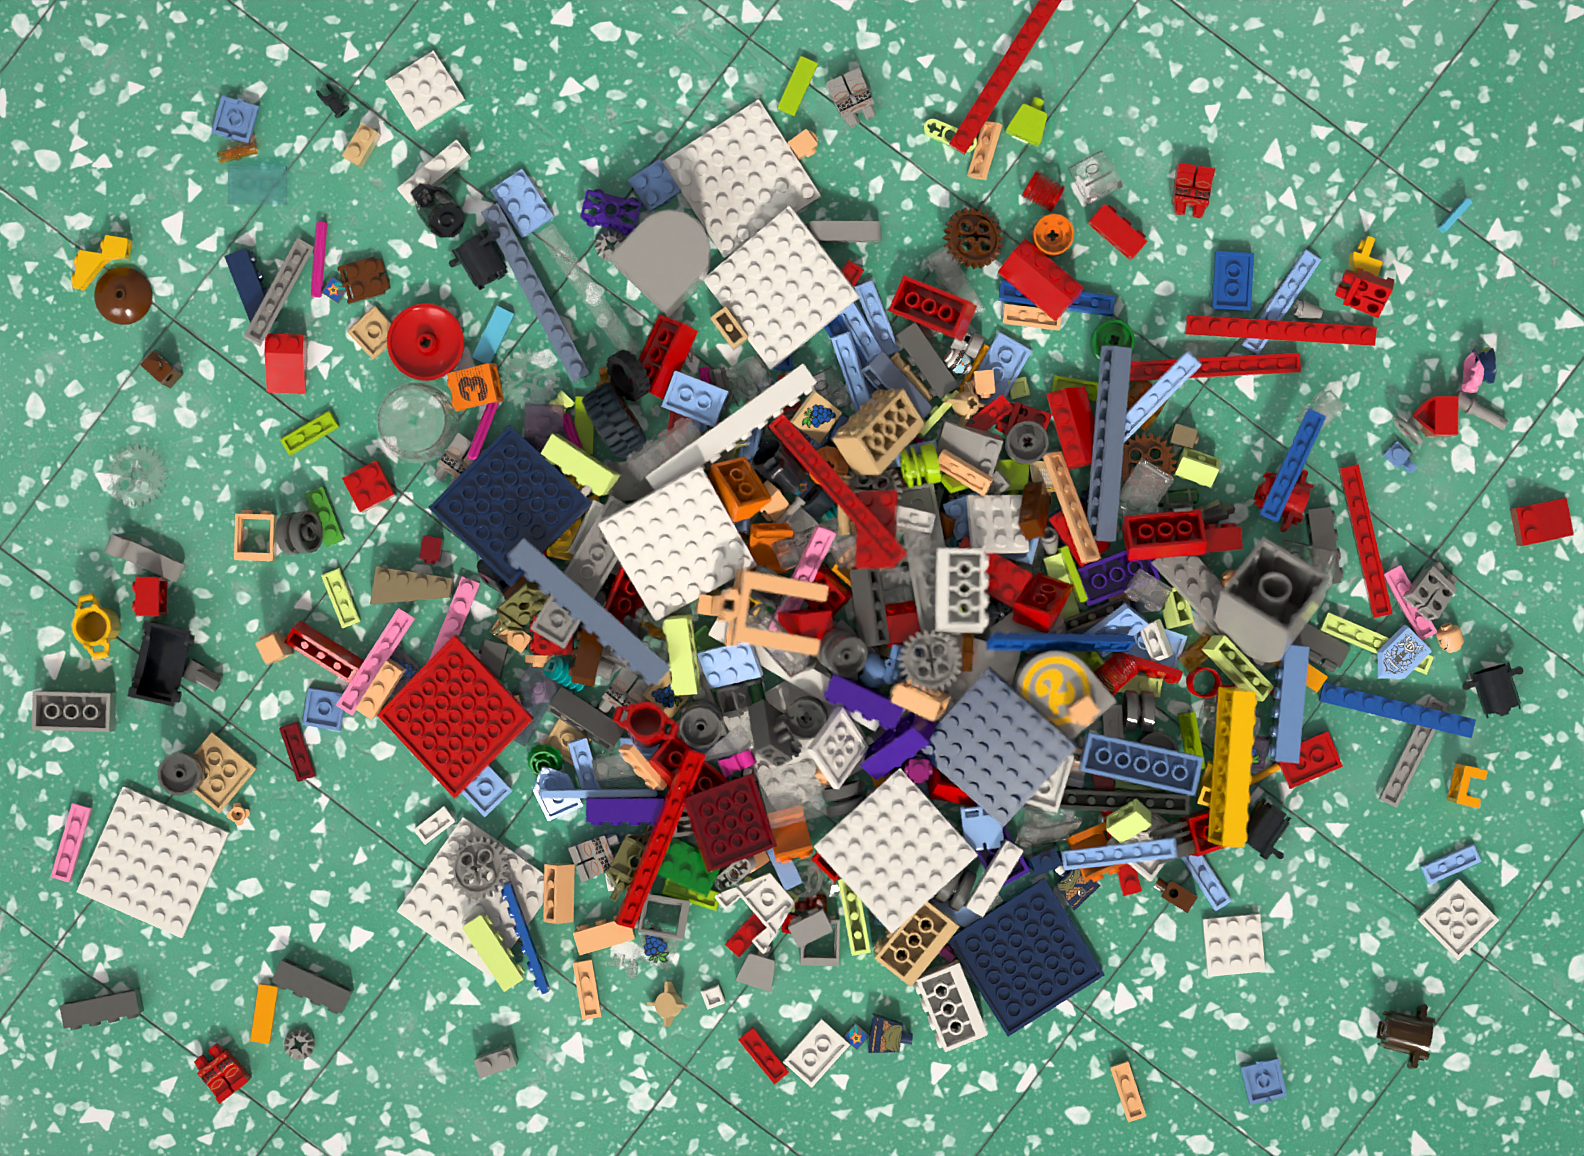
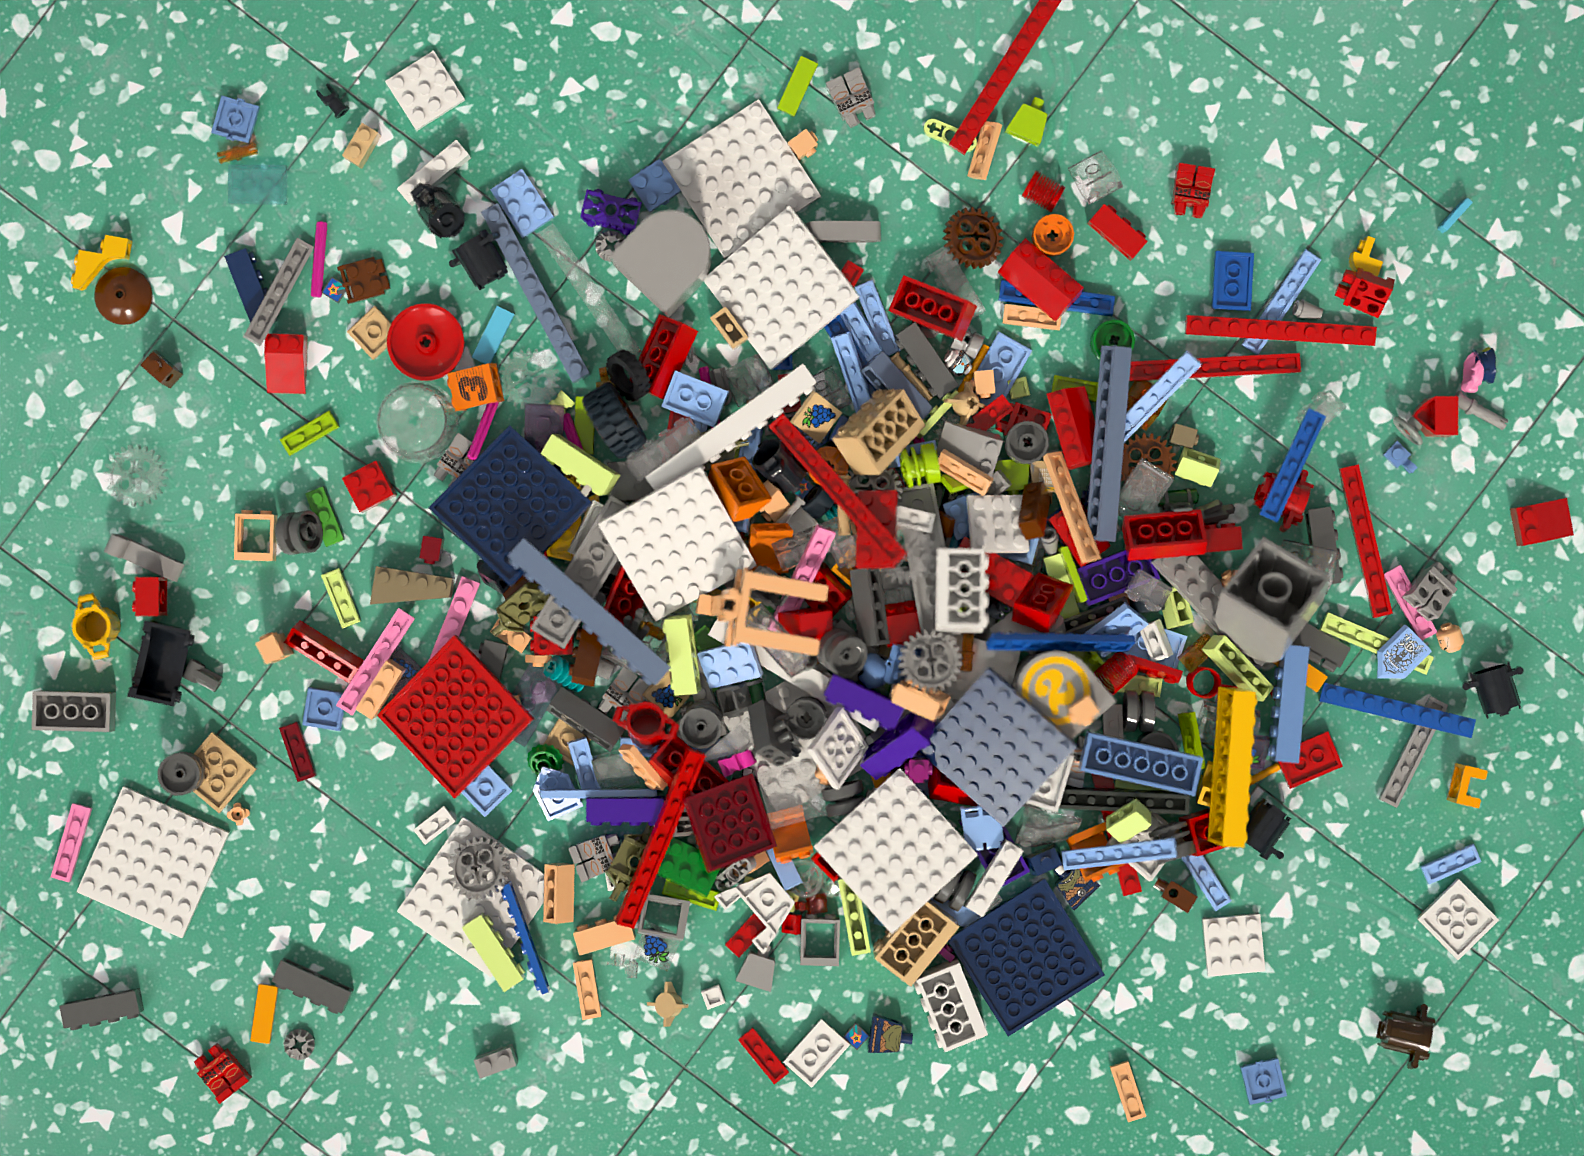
(810, 926): light grey brick -> none

